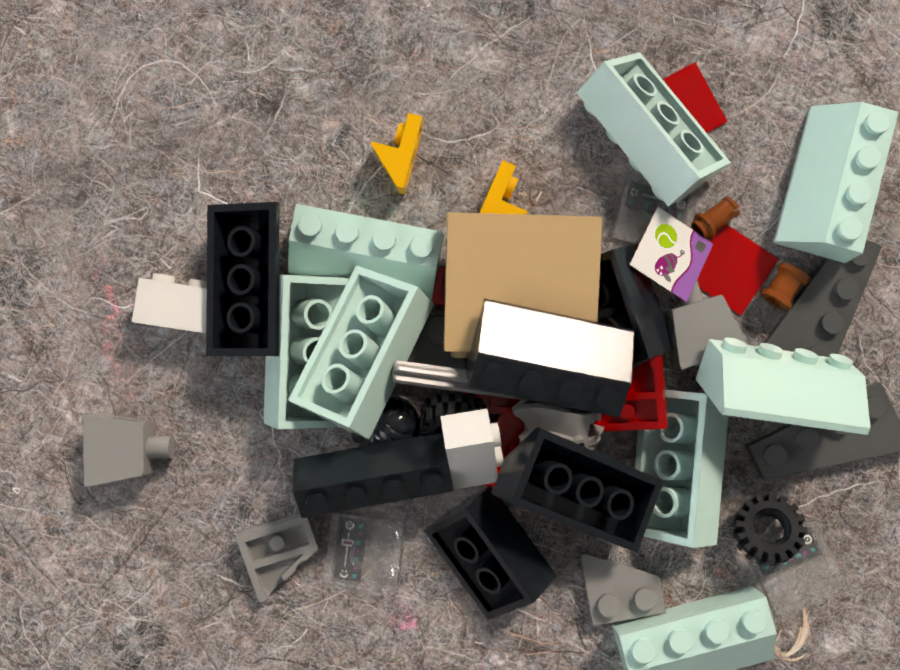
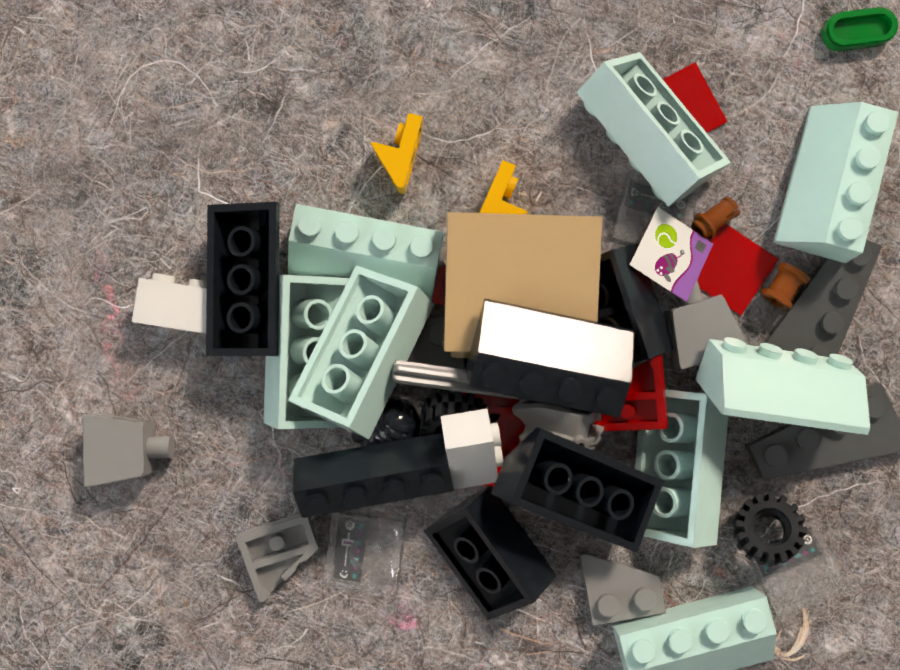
(859, 29): none -> green tile

